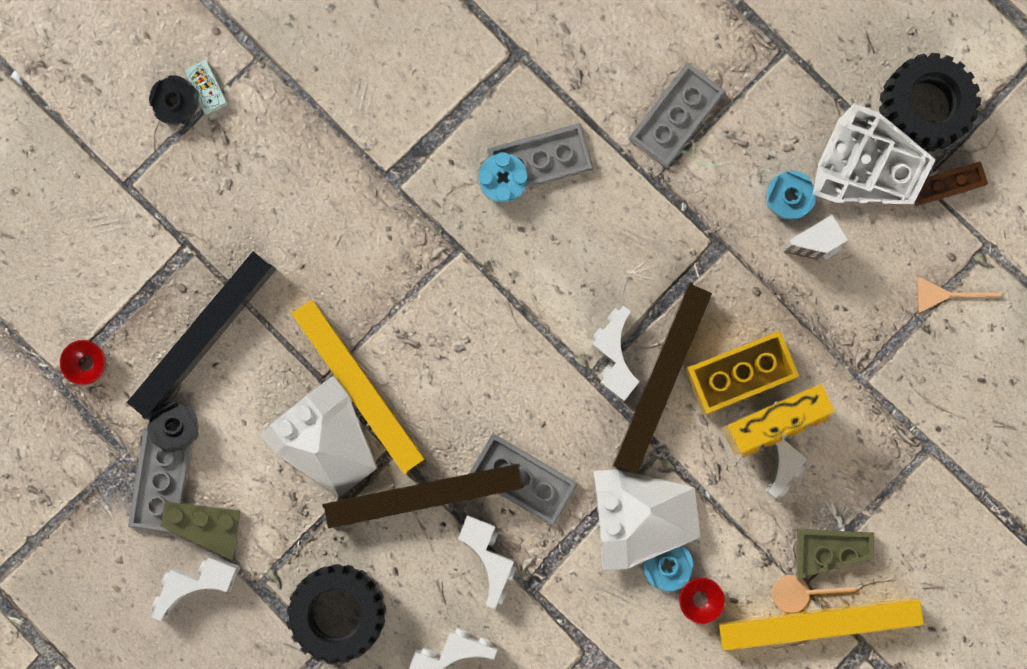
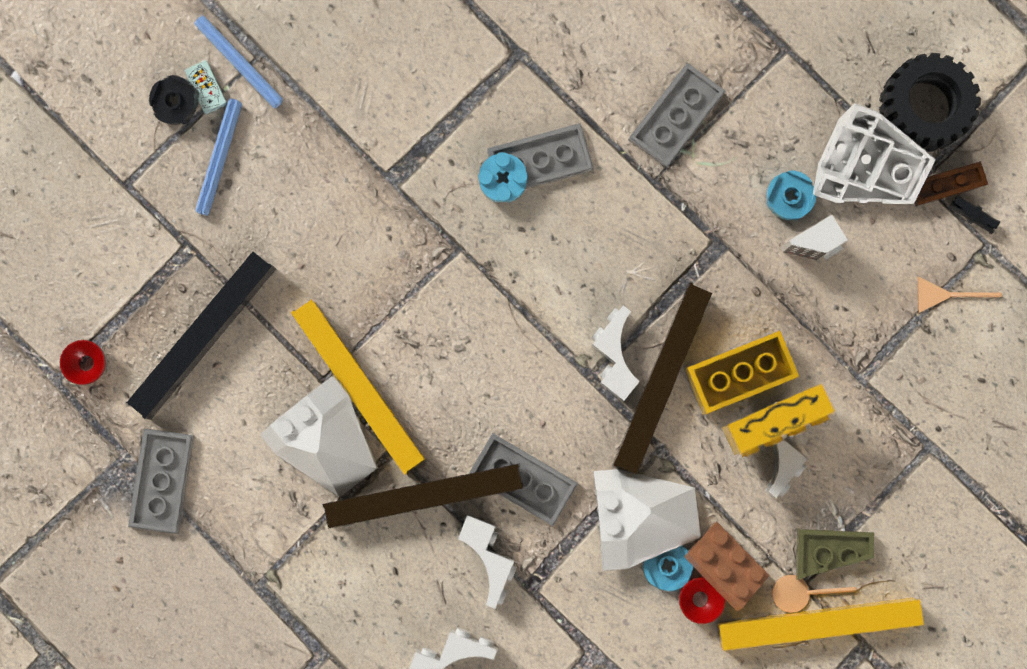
(173, 440): black plate -> none
(204, 525): olive wing -> none
(214, 575): white arch -> none
(218, 157): none -> light blue axle
(238, 62): none -> light blue axle
(309, 634): black tyre -> none
(726, 566): none -> nougat plate
(974, 214): none -> black pin

